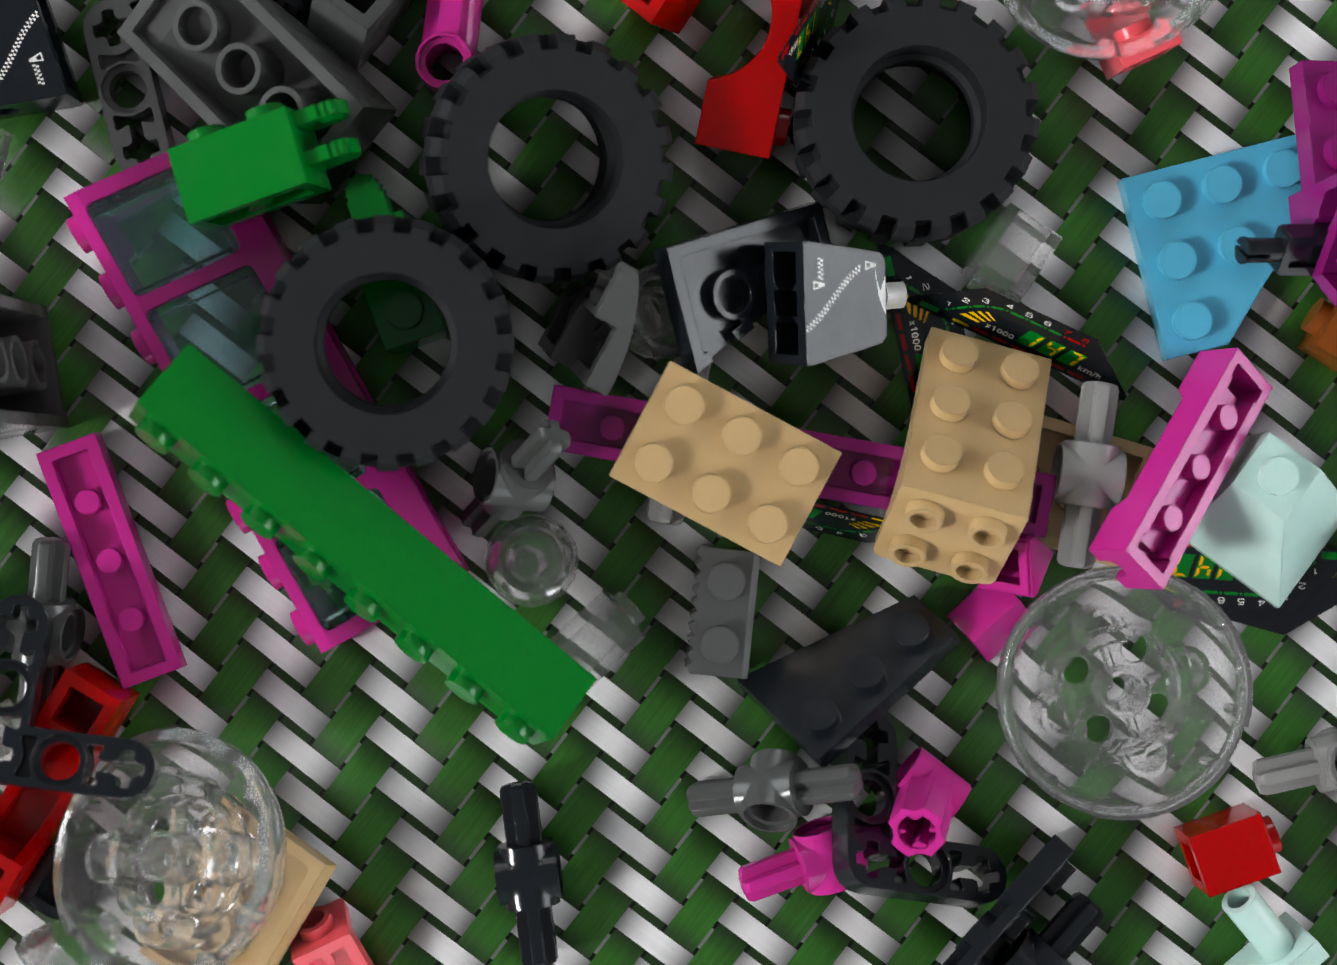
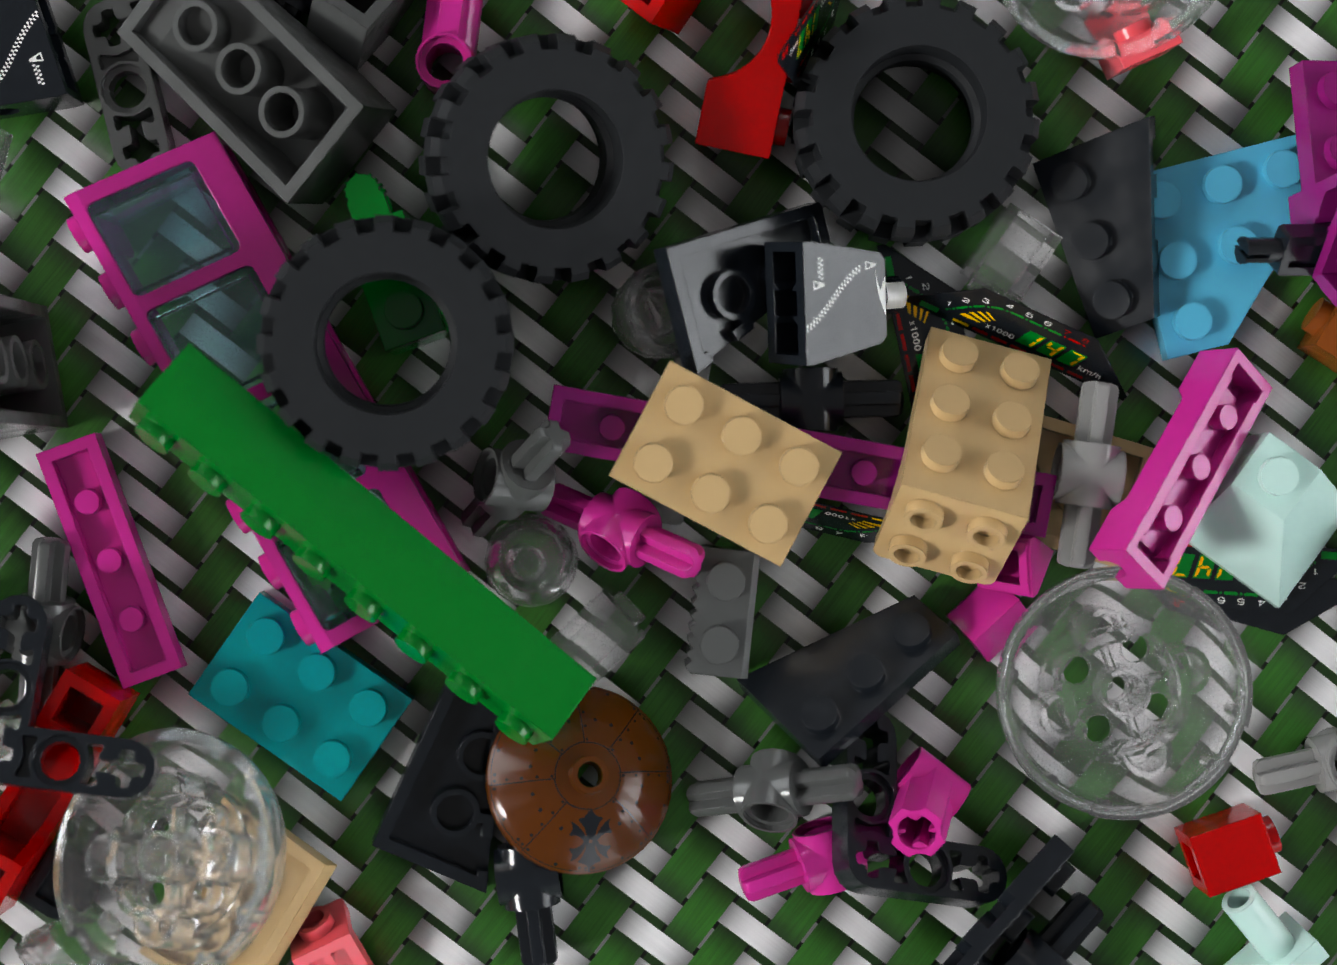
(258, 163): green hinge -> none
(302, 705): none -> teal plate
(441, 801): none -> black wing
(573, 826): none -> reddish brown dish
(595, 327): dark grey slope -> none
(623, 531): none -> dark pink axle
(820, 398): none -> black axle
(1105, 213): none -> black wing

